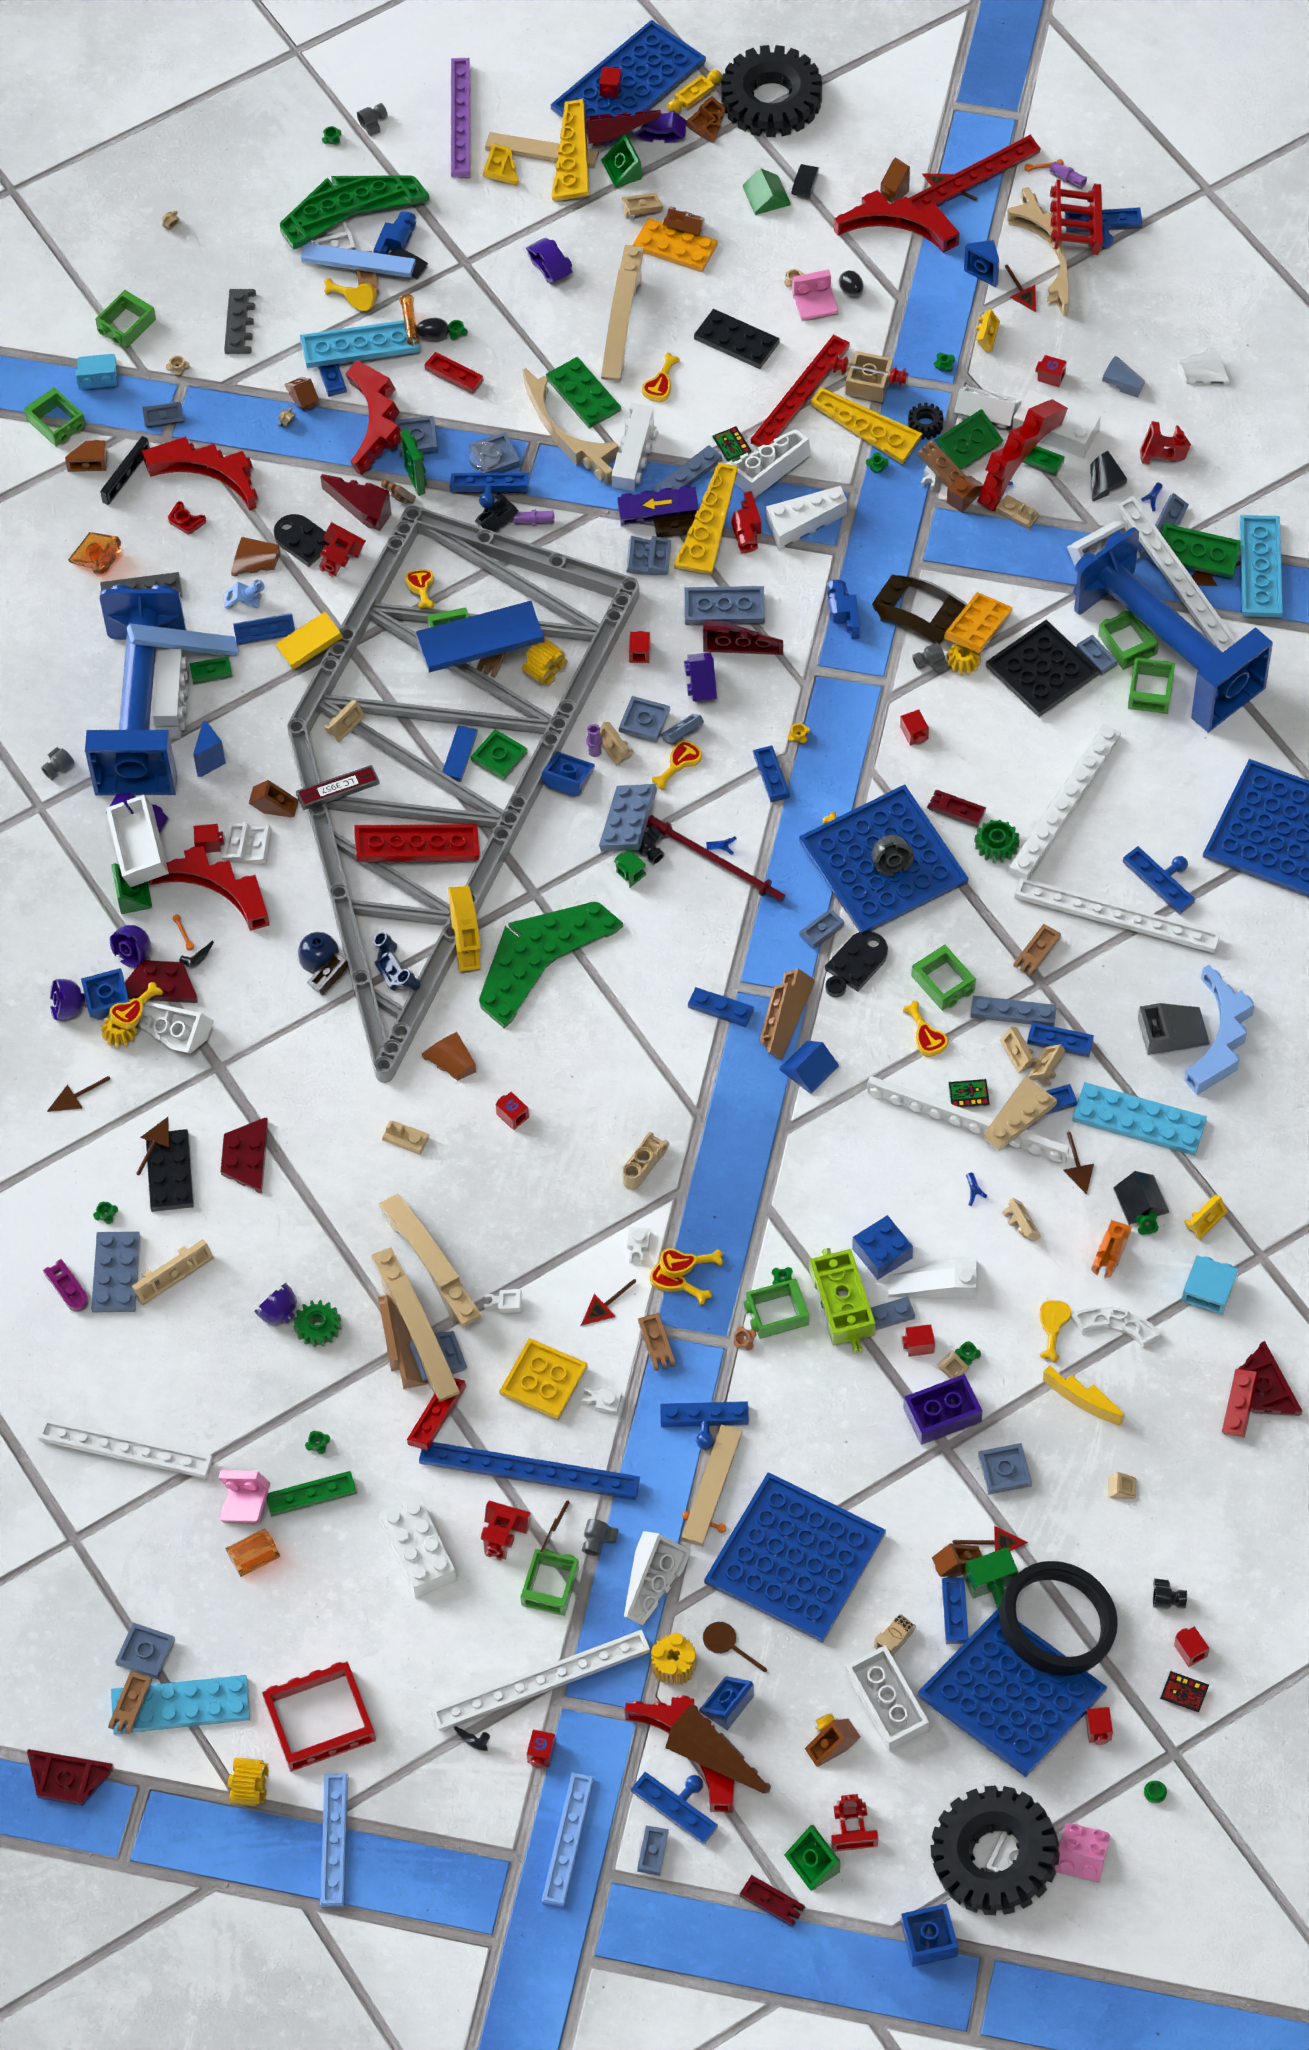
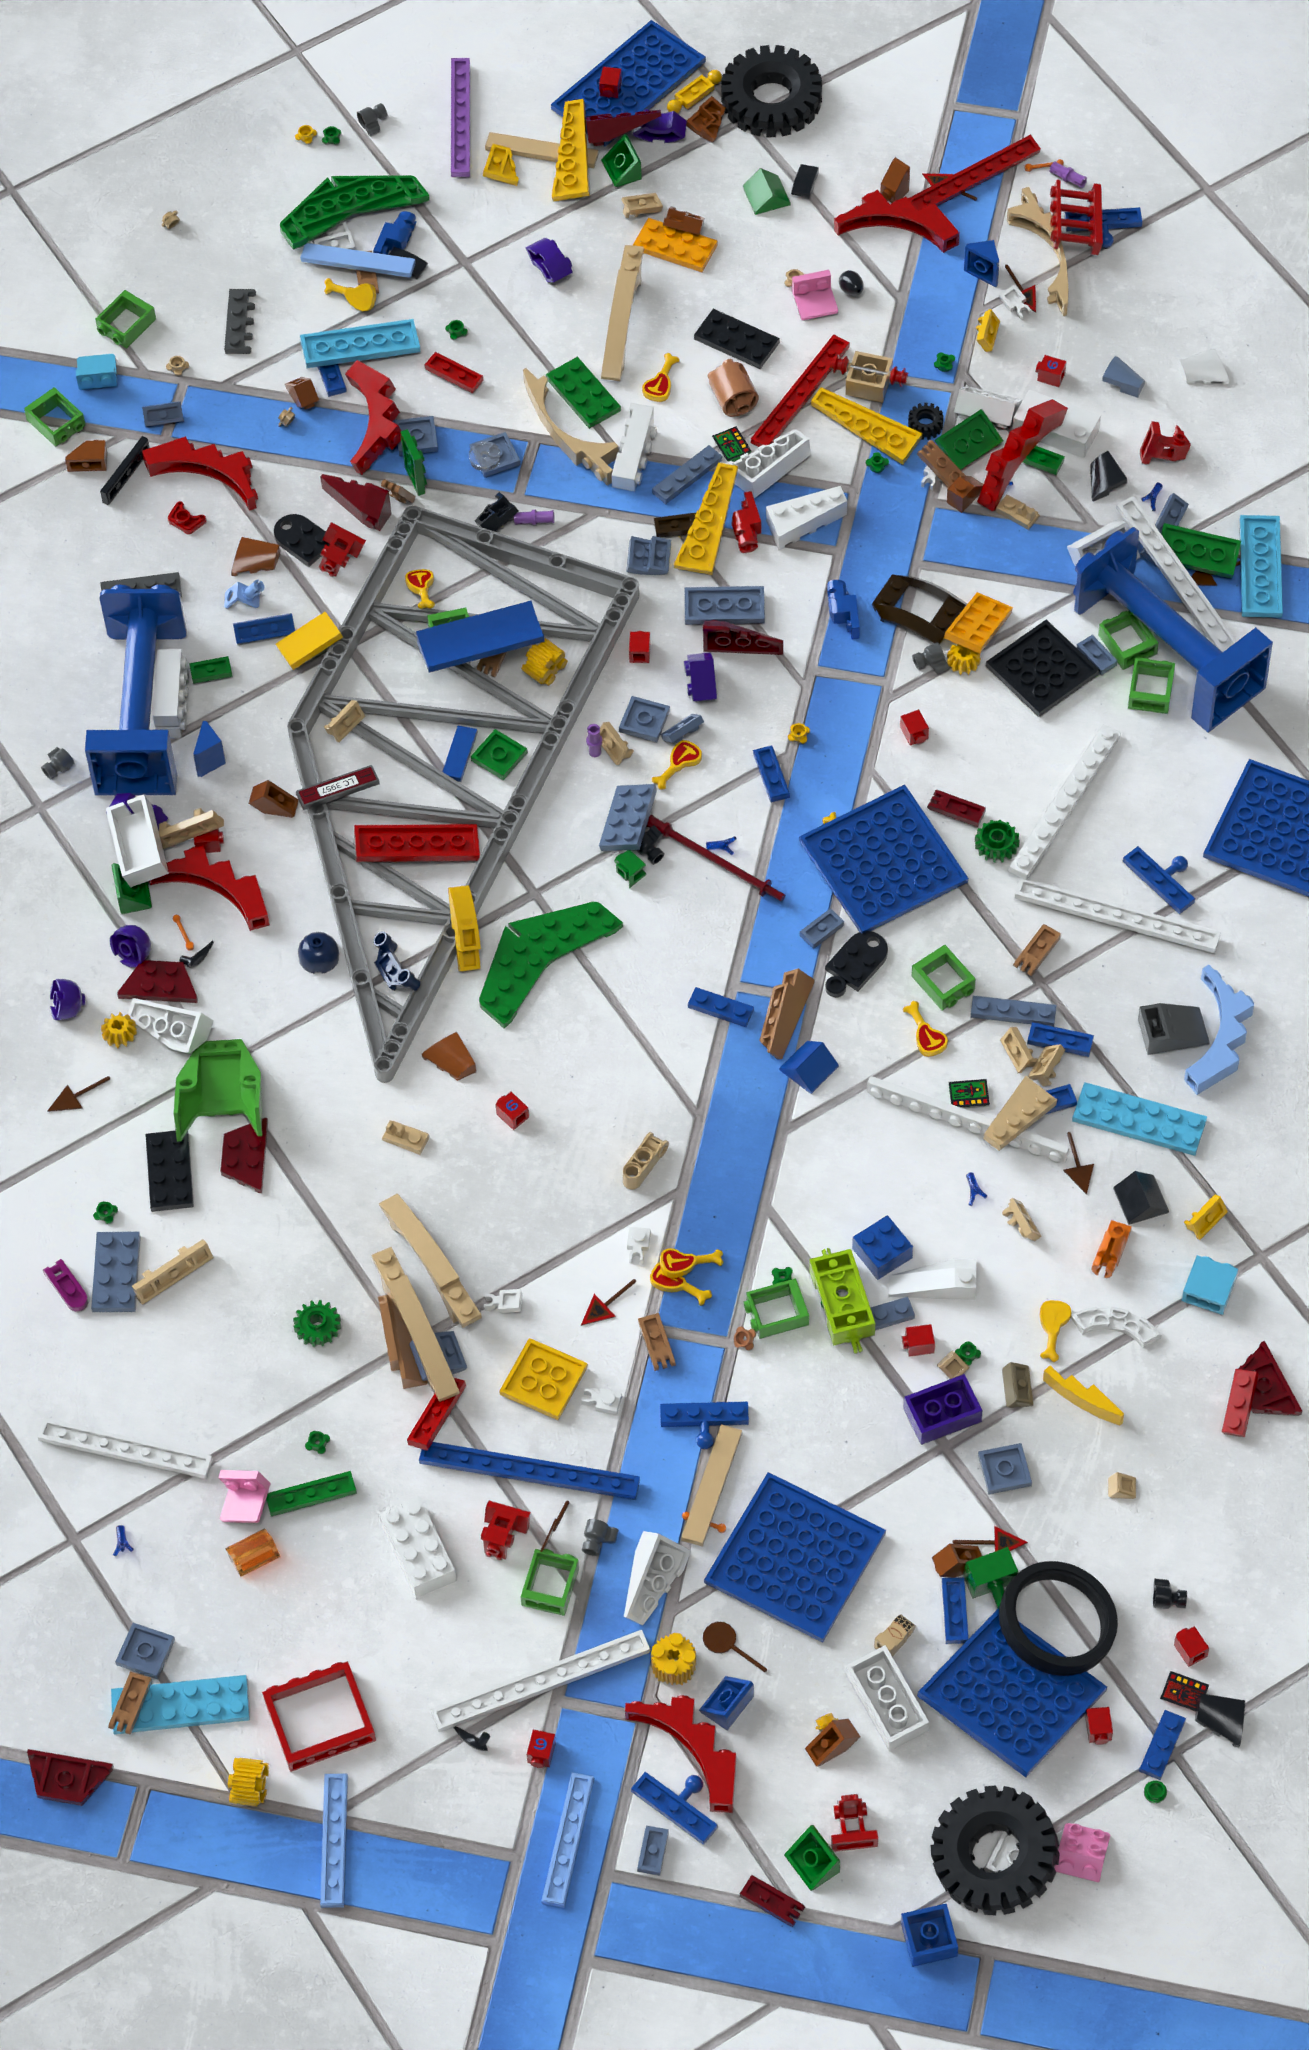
(97, 552): clear orange slope -> none
(103, 992): blue slope -> none
(121, 1541): none -> clear blue bar
(130, 1013): yellow piece -> none
(157, 1135): reddish brown piece -> none
(182, 640): light blue tile -> none
(193, 827): none -> tan hinge
(218, 1081): none -> bright green windscreen
(247, 843): white slope -> none
(278, 1306): dark purple cylinder -> none
(306, 134): none -> yellow plate
(328, 974): dark brown plate -> none
(409, 318): clear orange pin -> none
(433, 329): black animal -> none
(489, 483): blue plate -> none
(566, 774): blue slope -> none
(650, 504): dark purple brick -> none
(700, 1742): reddish brown wedge -> none
(733, 388): none -> nougat cylinder
(892, 855): dark grey cylinder -> none
(1014, 300): none -> white plate
(1017, 1385): none -> dark tan slope
(1148, 1229): green plate -> none
(1162, 1745): none -> blue plate
(1222, 1716): none -> black slope

